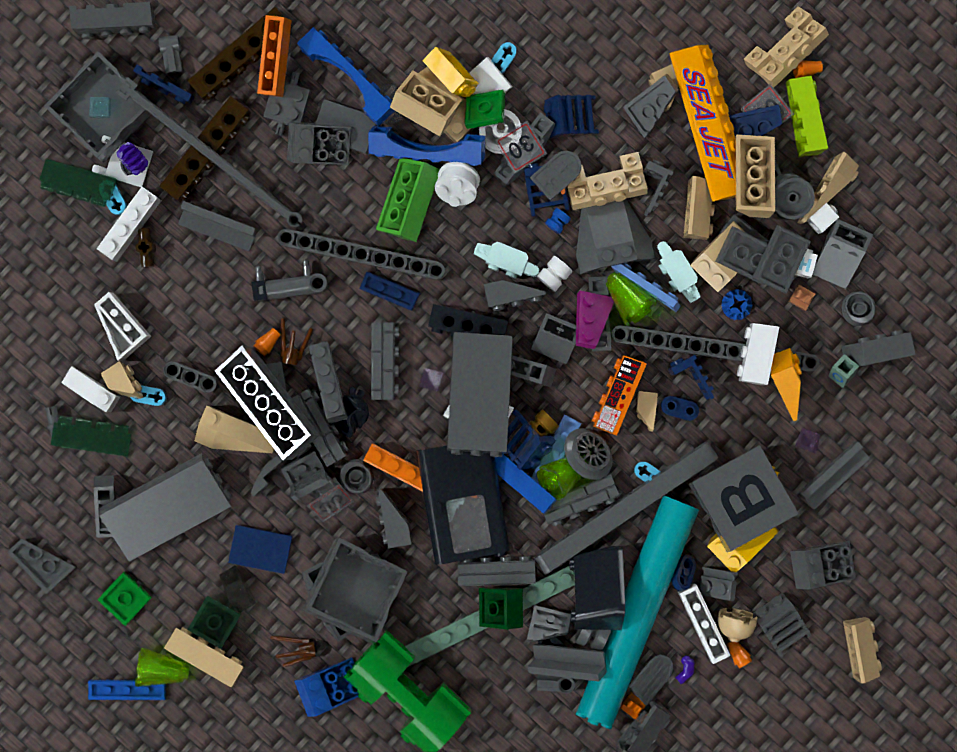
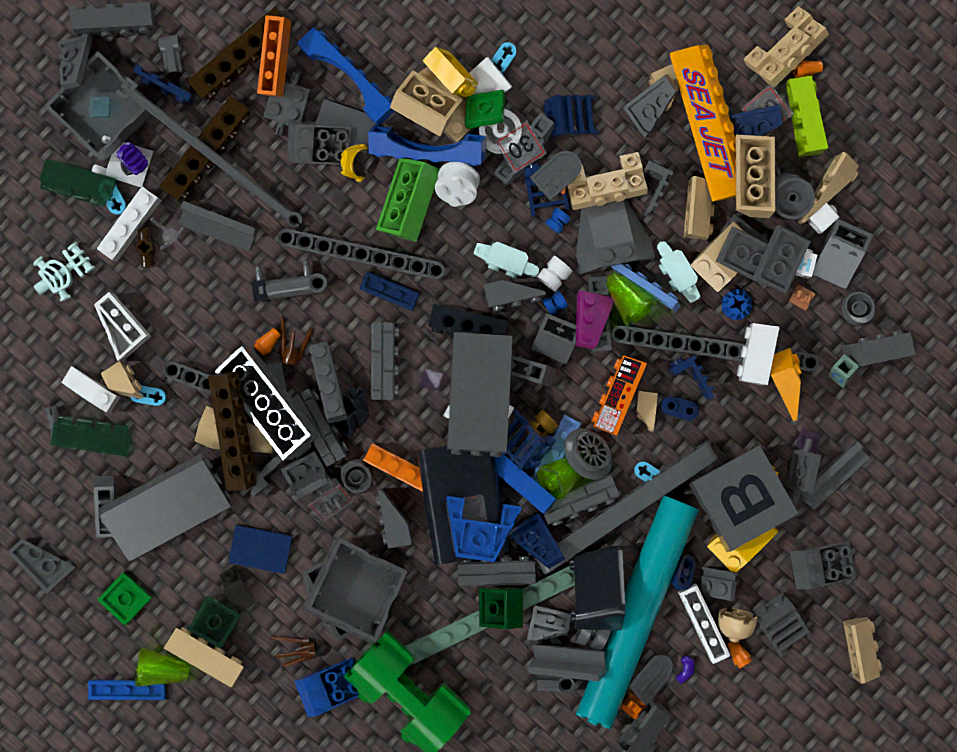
(47, 283): none -> light aqua piece
(73, 60): none -> dark grey wing
(169, 235): none -> clear plant
(232, 430): none -> dark brown brick
(347, 160): none -> yellow helmet
(479, 538): none -> blue wing
(537, 541): none -> dark blue wing
(559, 301): none -> blue wheel
(802, 471): none -> dark grey plate

